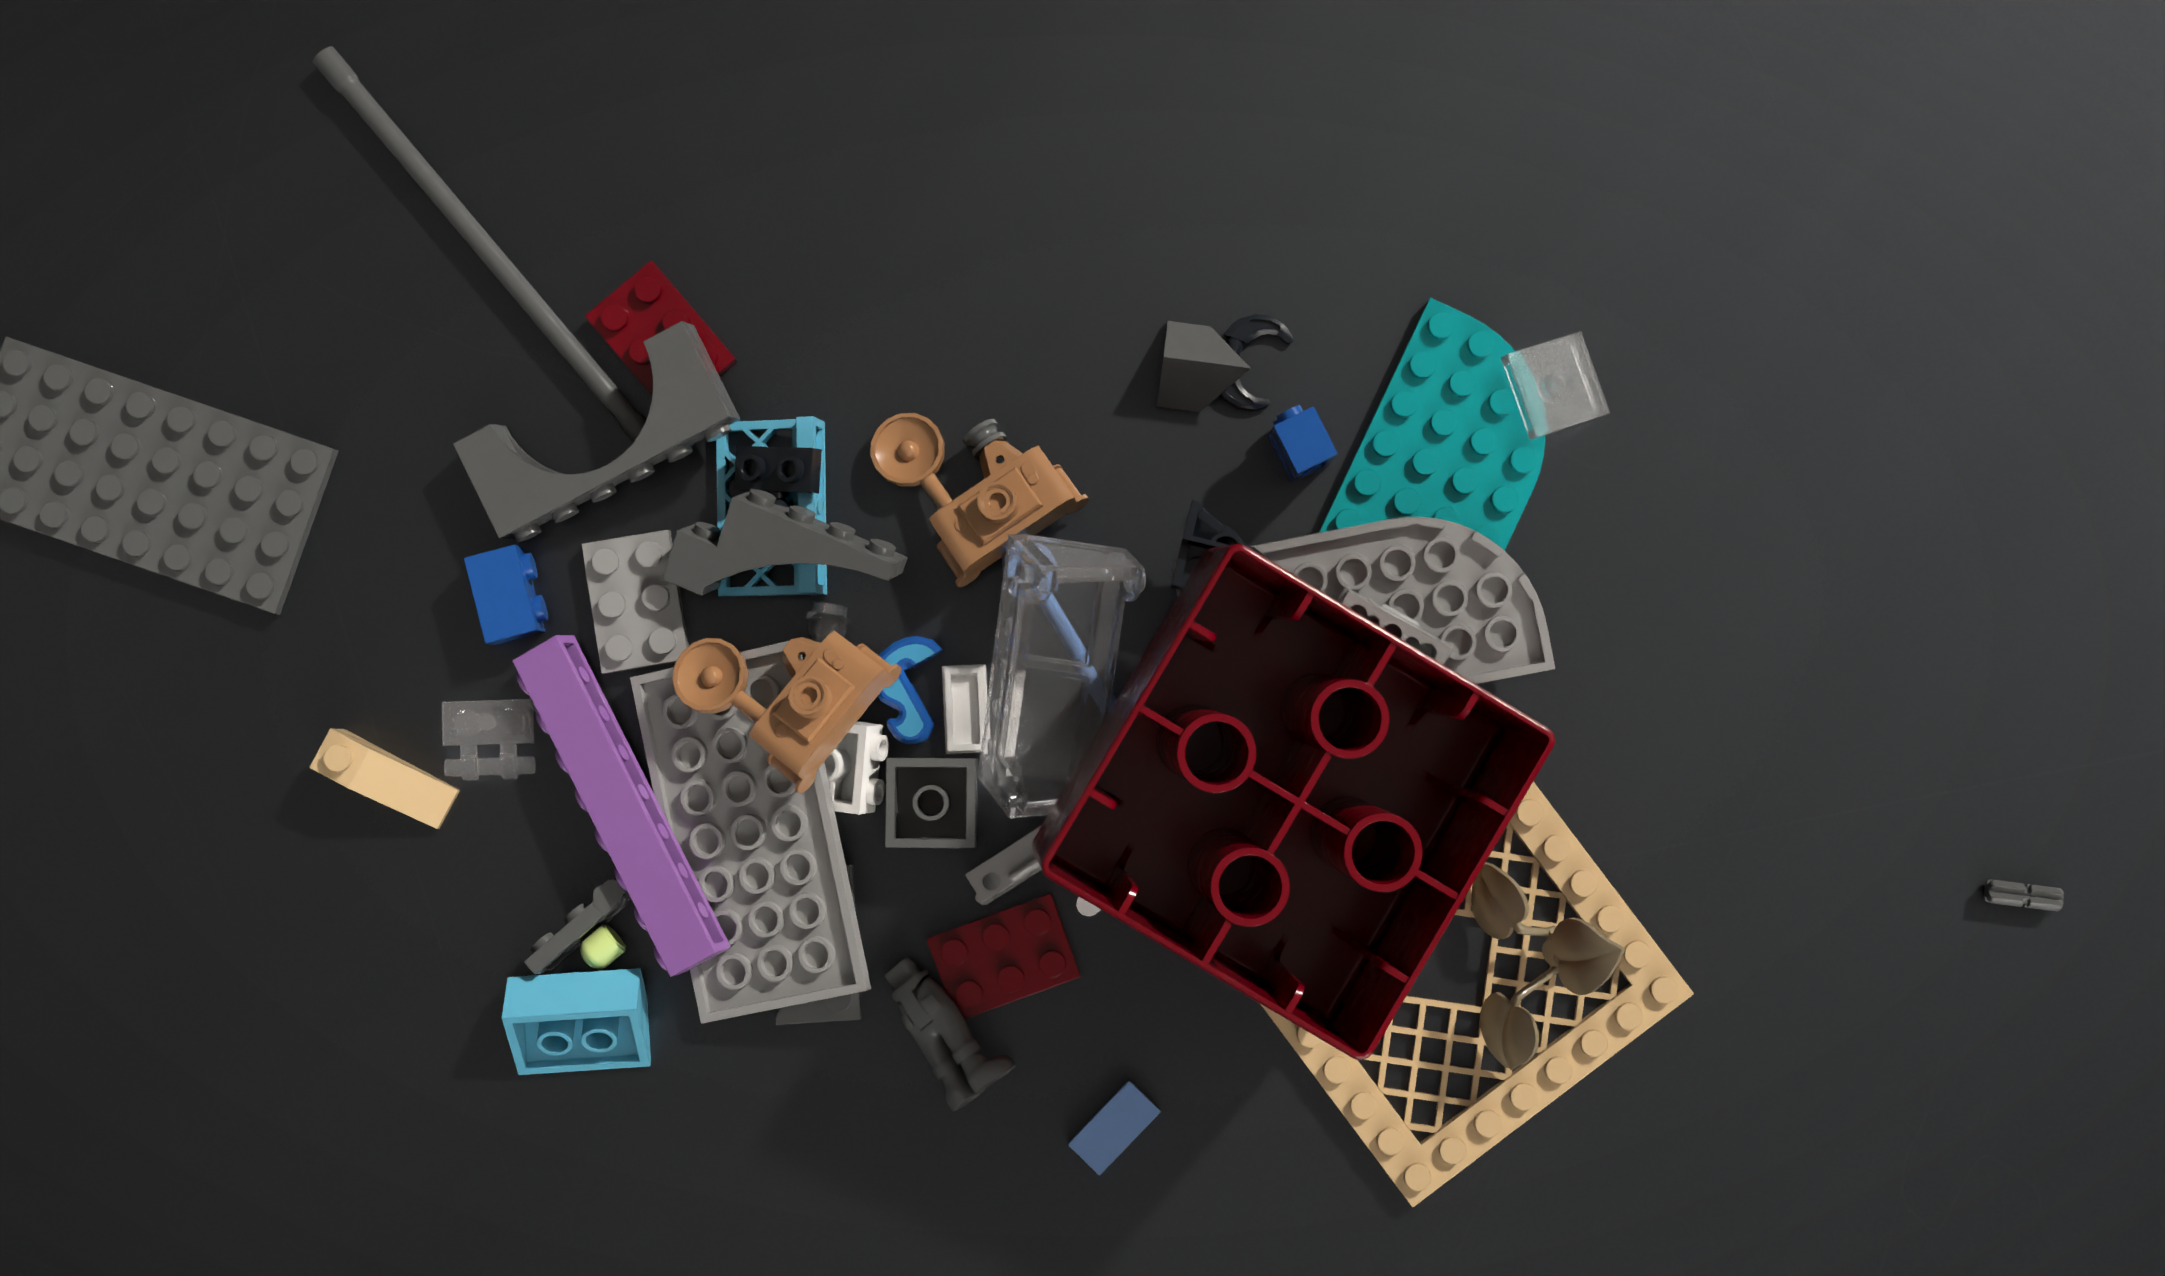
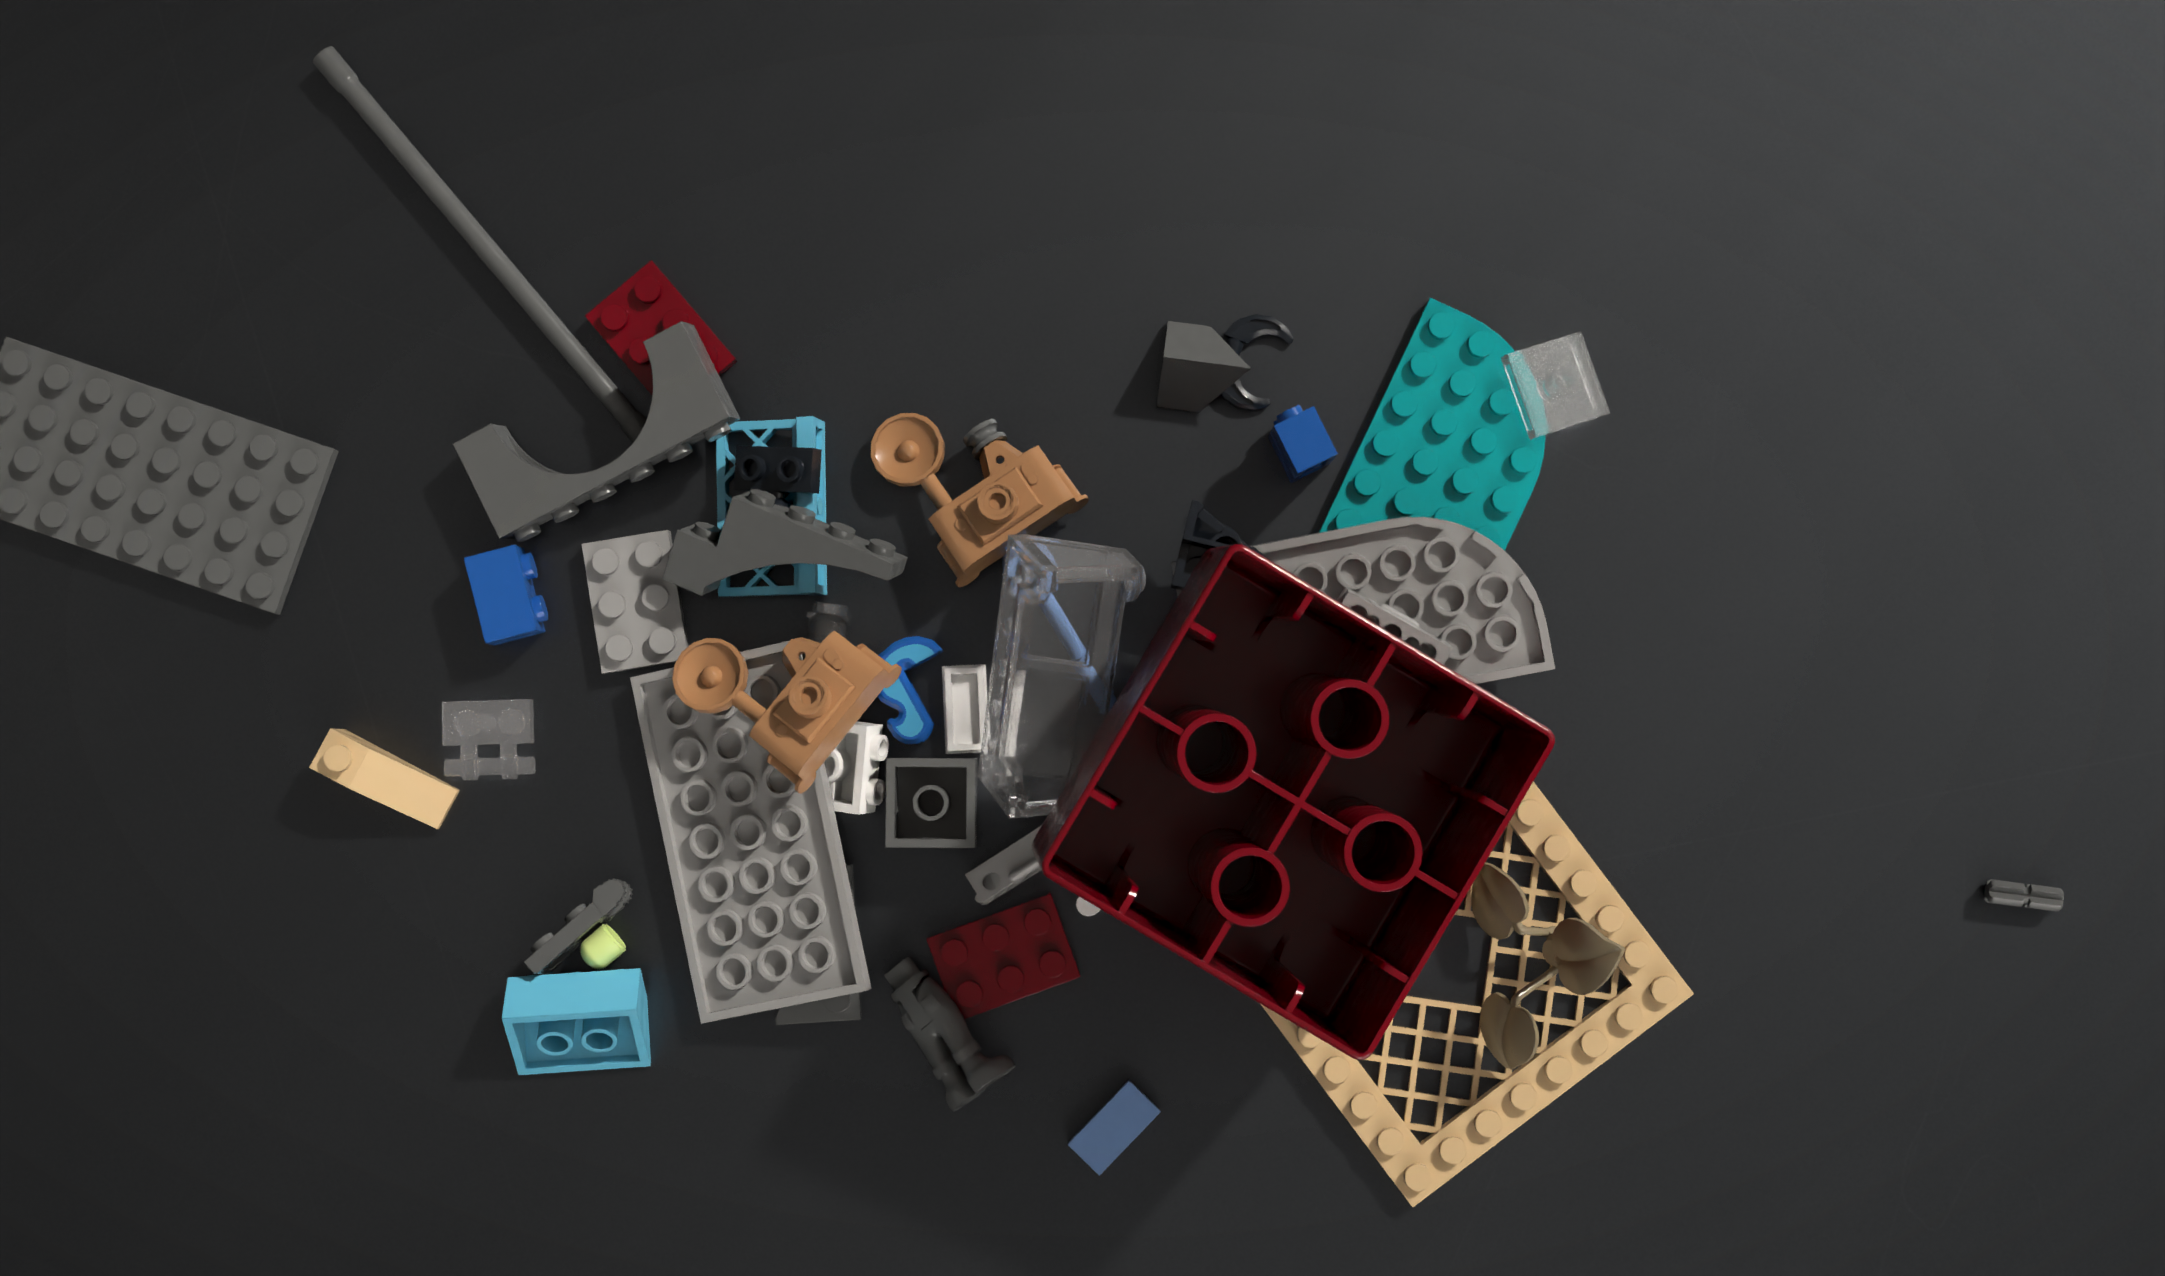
(620, 805): medium lavender brick -> none

